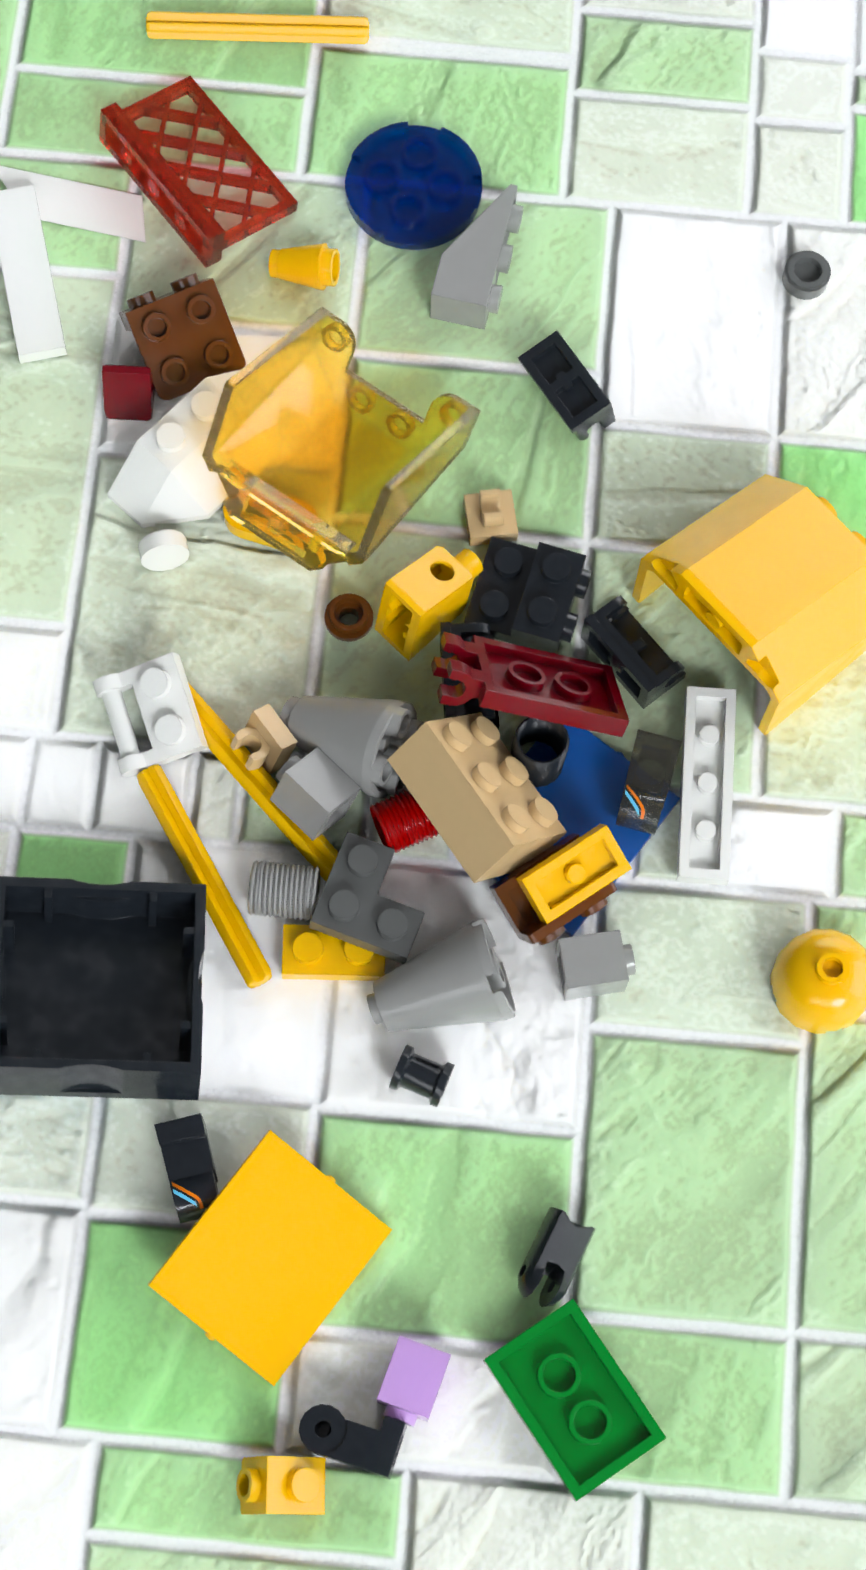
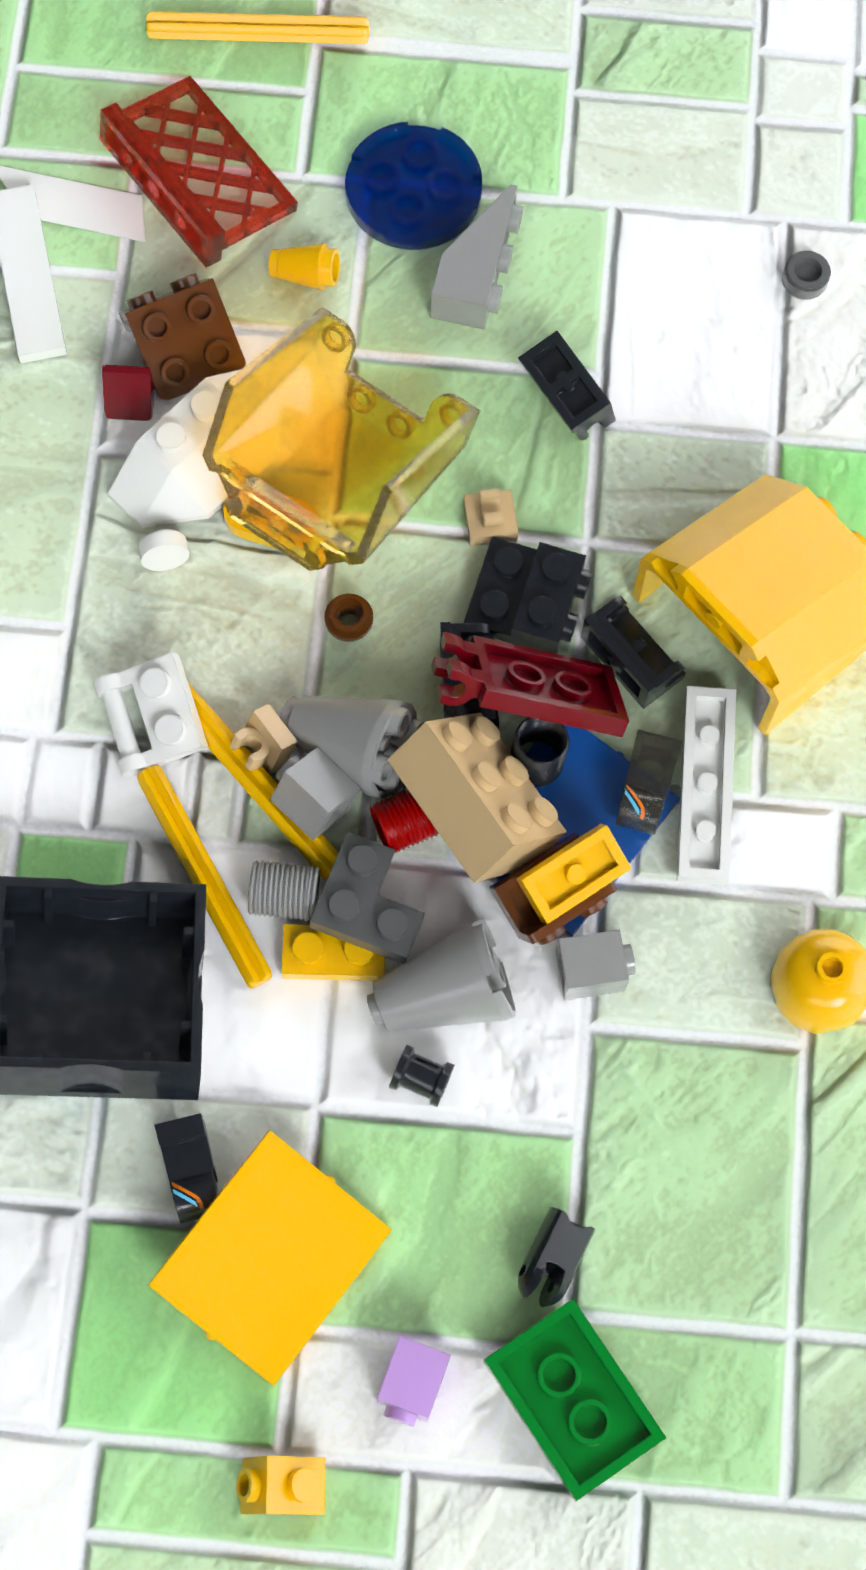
(350, 1443): black leg -> none
(423, 596): yellow torso -> none

